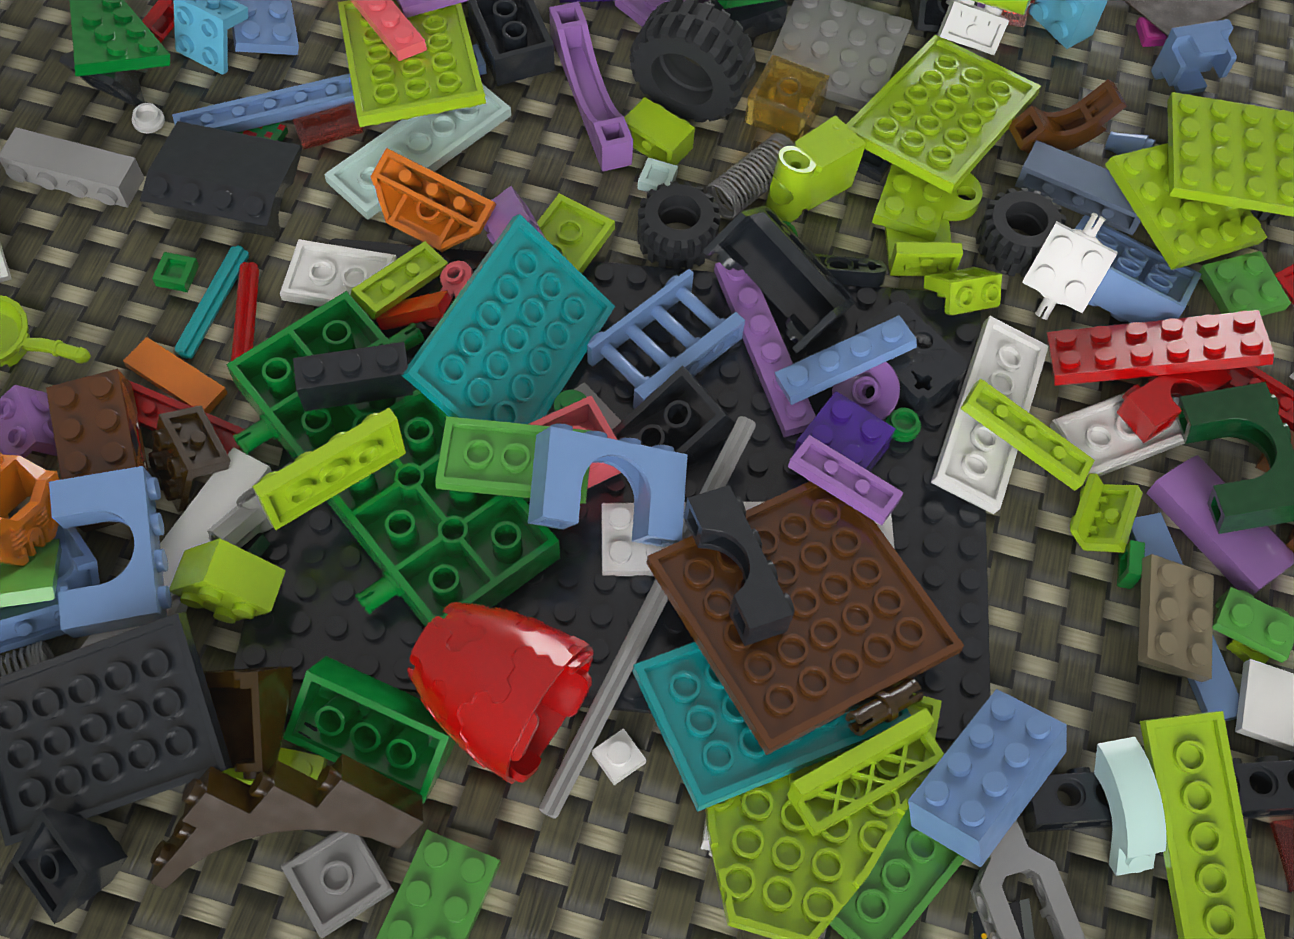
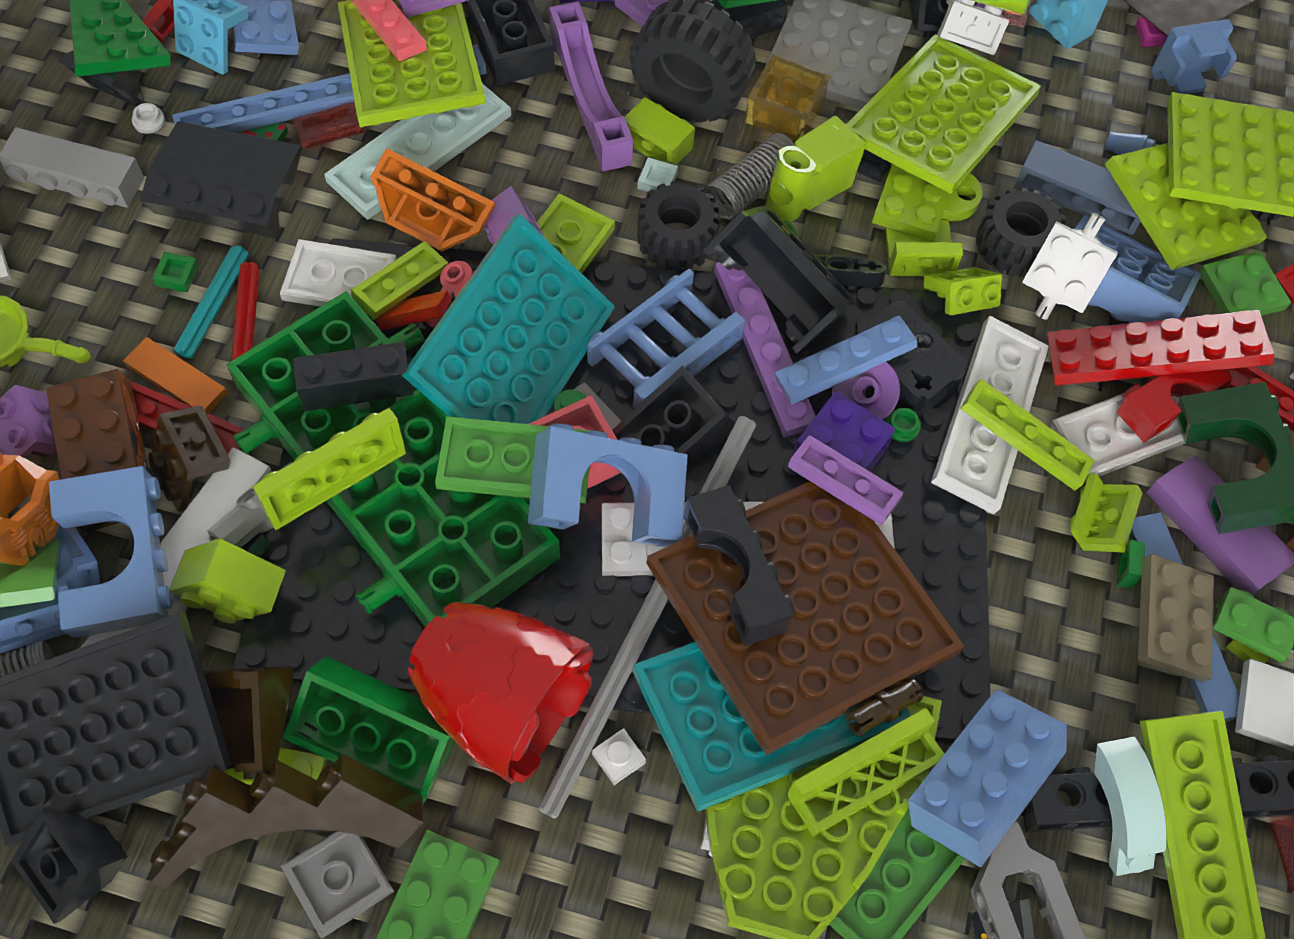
(1069, 126): reddish brown arch -> none

